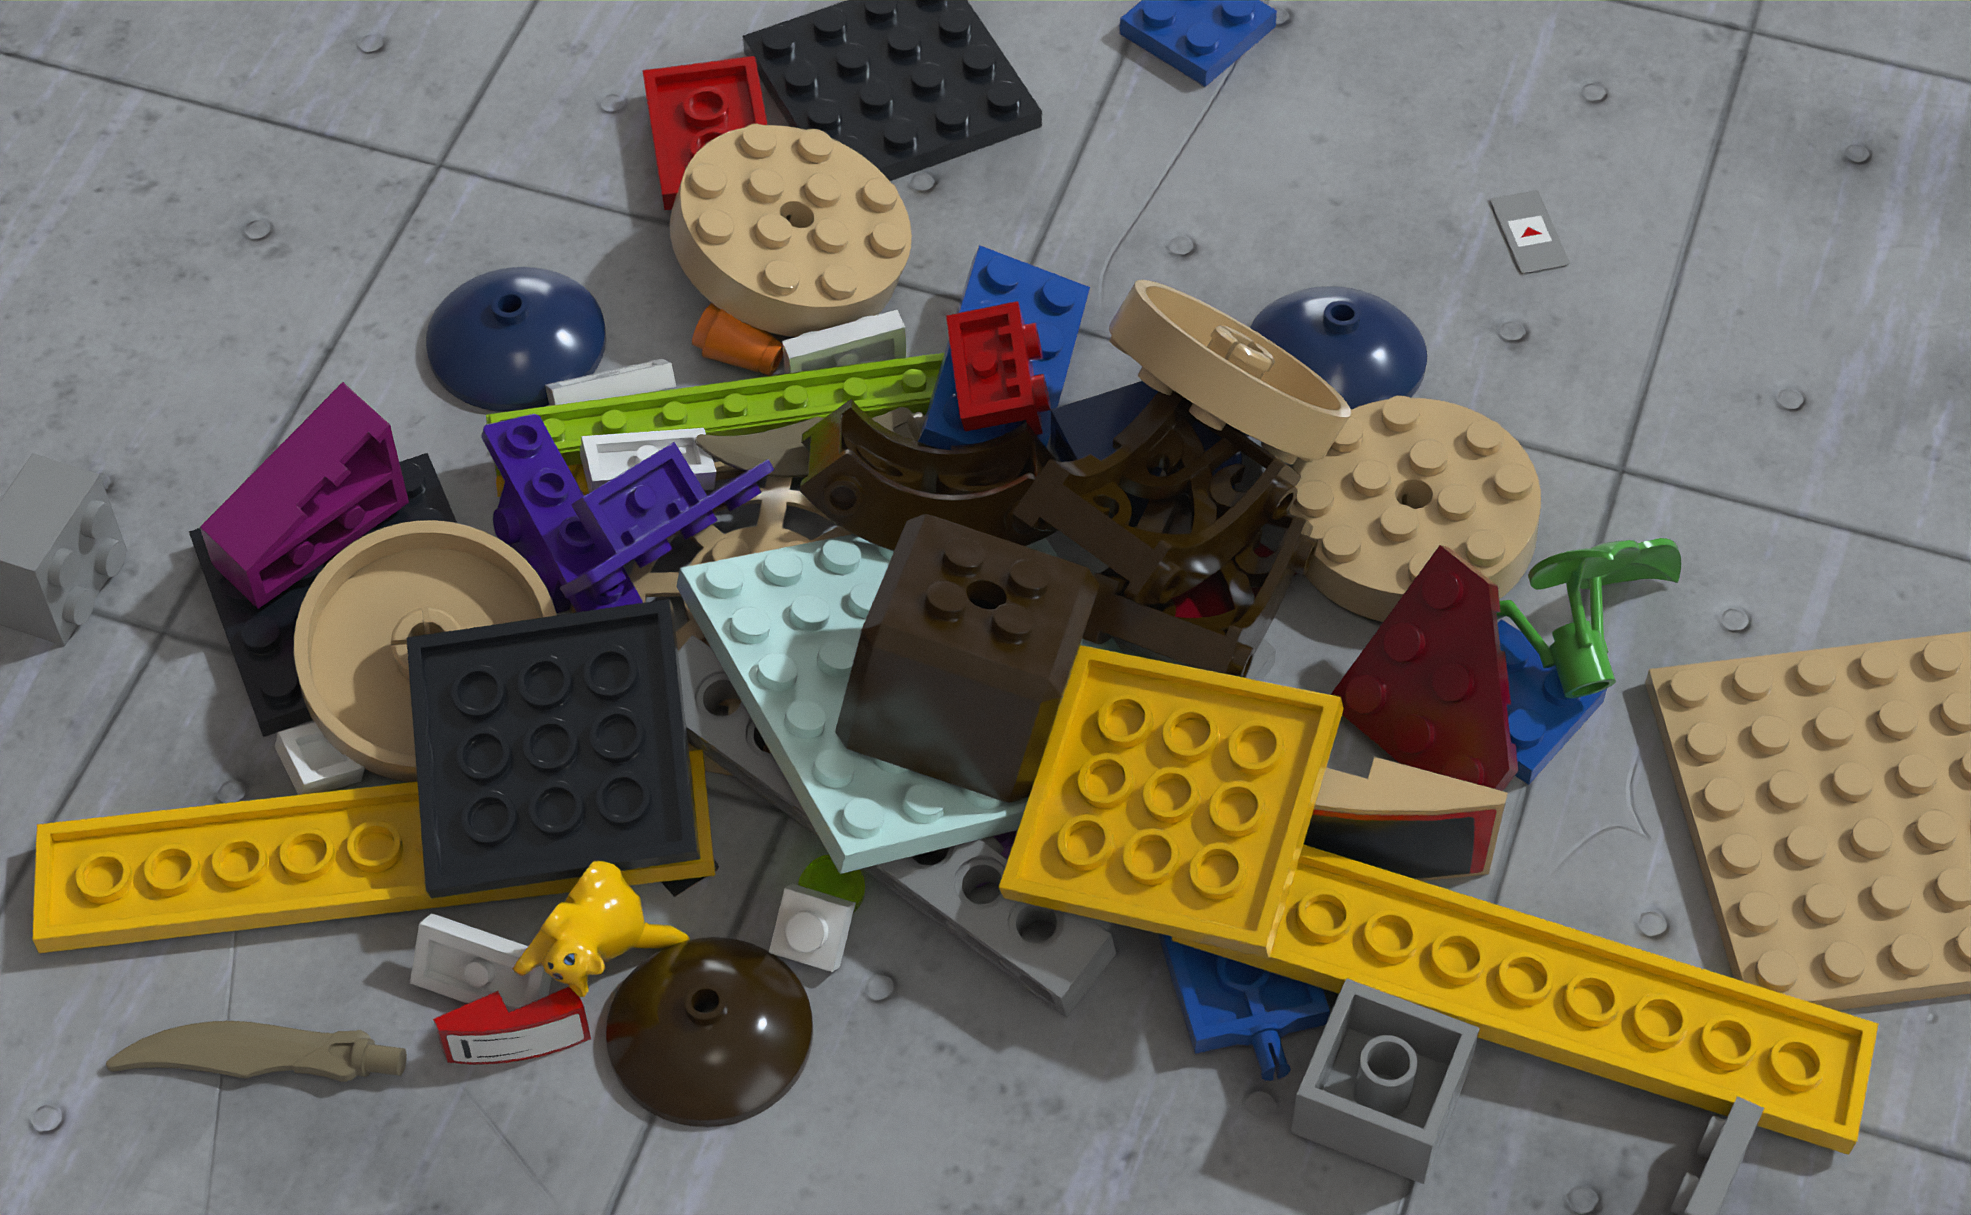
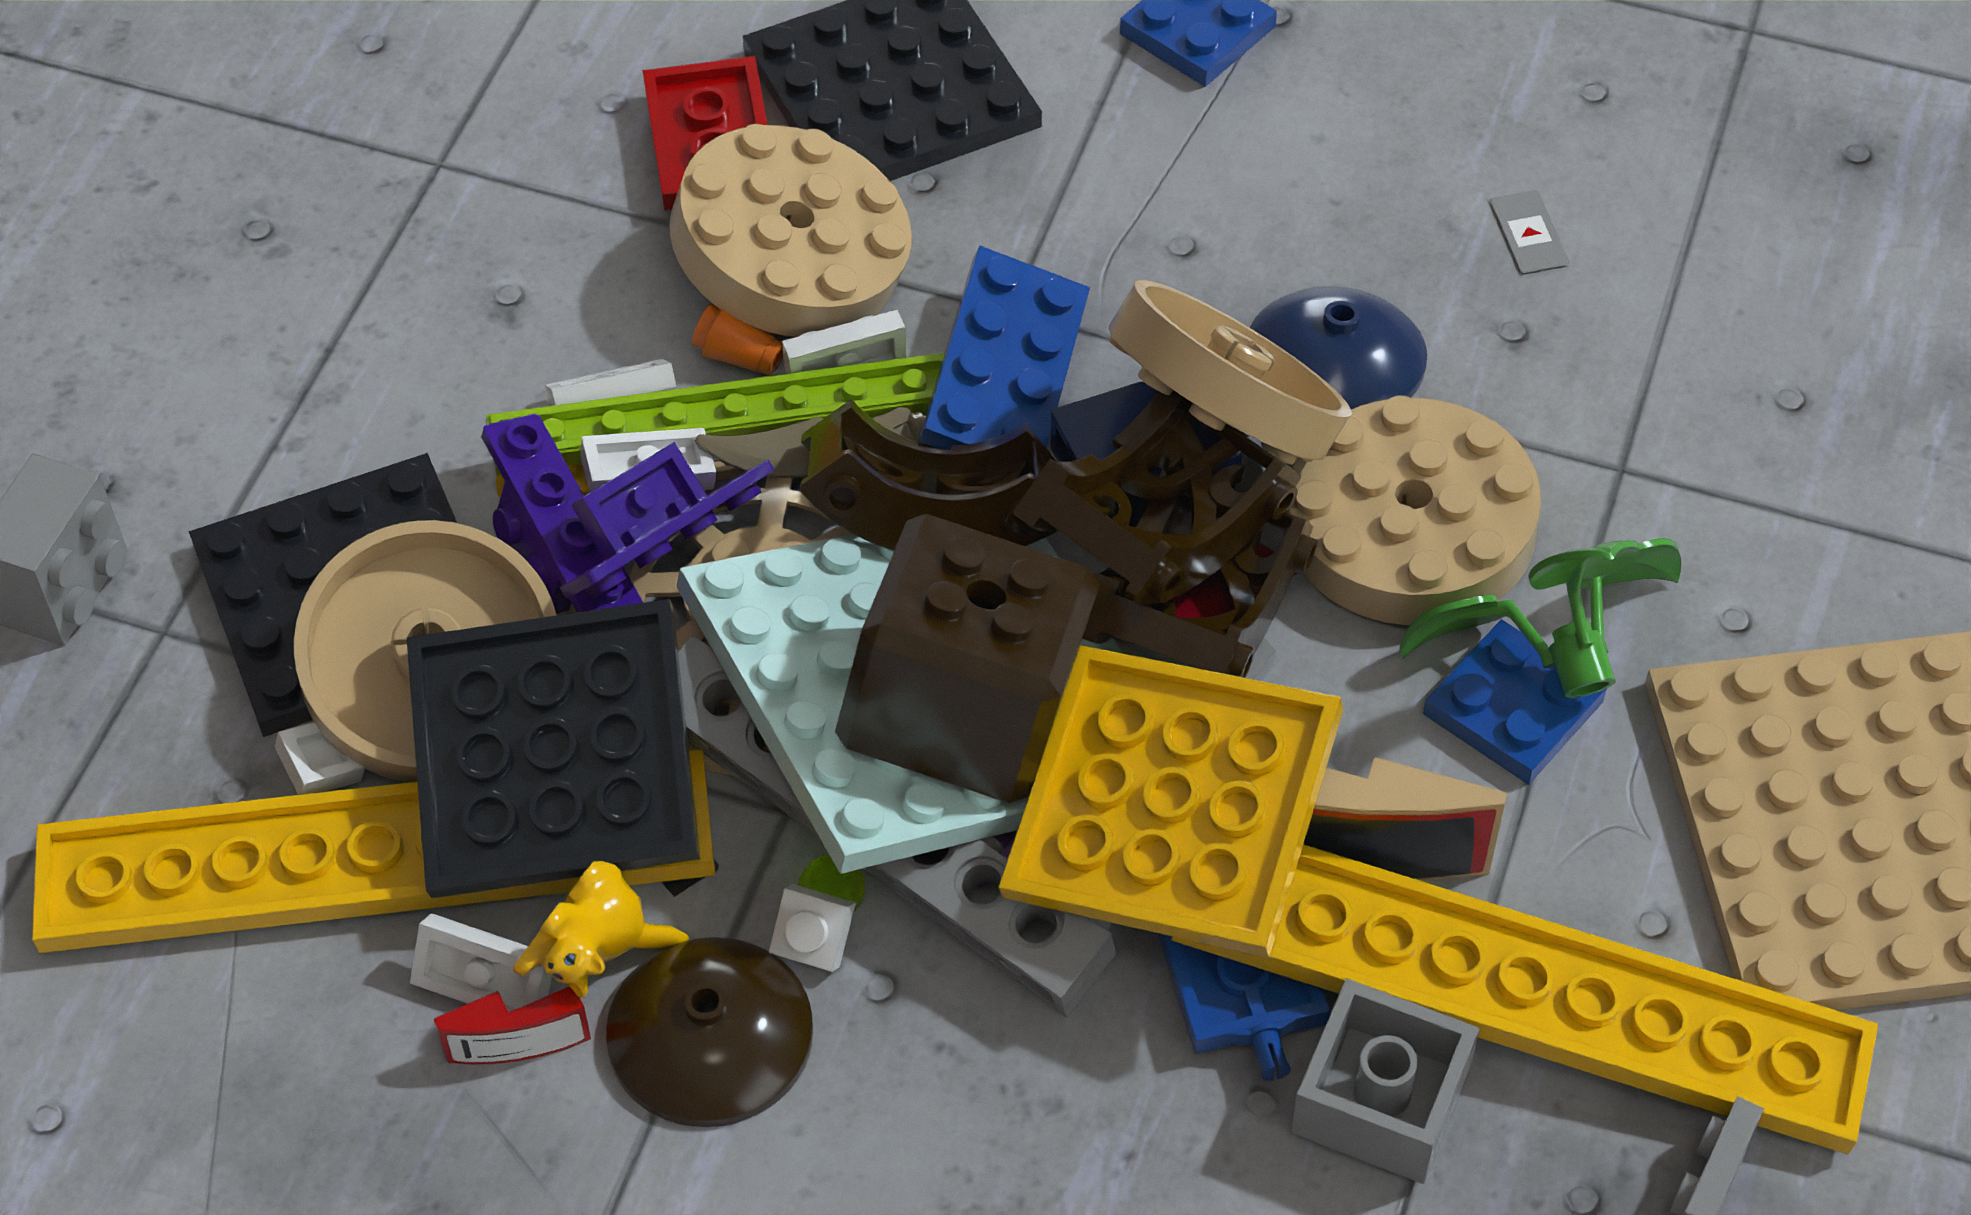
(258, 1049): dark tan sword -> none
(308, 499): magenta wedge -> none
(512, 335): dark blue dish -> none
(995, 367): red bracket -> none
(1436, 678): dark red plate -> none

